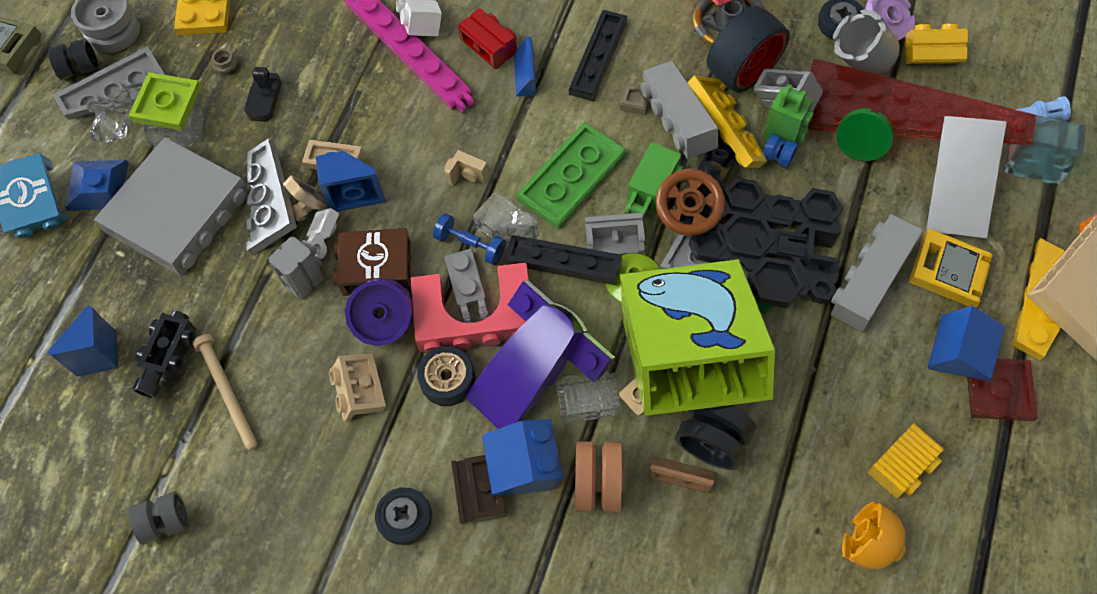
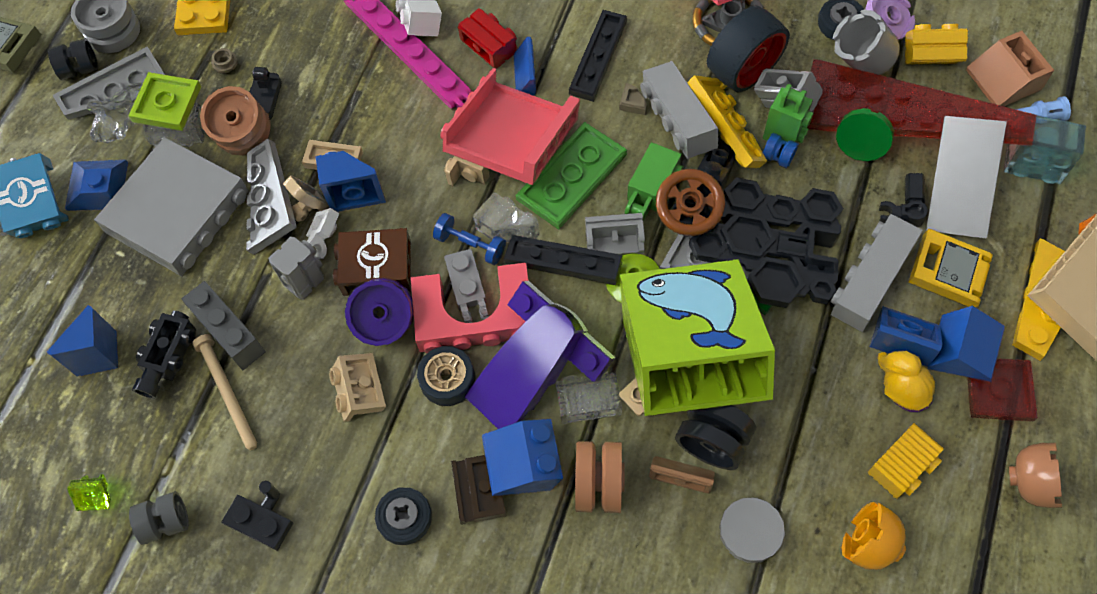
(89, 493): none -> clear neon green tile
(223, 325): none -> dark grey brick
(234, 120): none -> nougat wheel
(259, 520): none -> black plate
(508, 129): none -> coral panel
(751, 530): none -> light grey tile
(907, 333): none -> blue slope
(907, 380): none -> yellow hair
(914, 209): none -> black bar
(1010, 70): none -> nougat slope
(1038, 475): none -> nougat cylinder

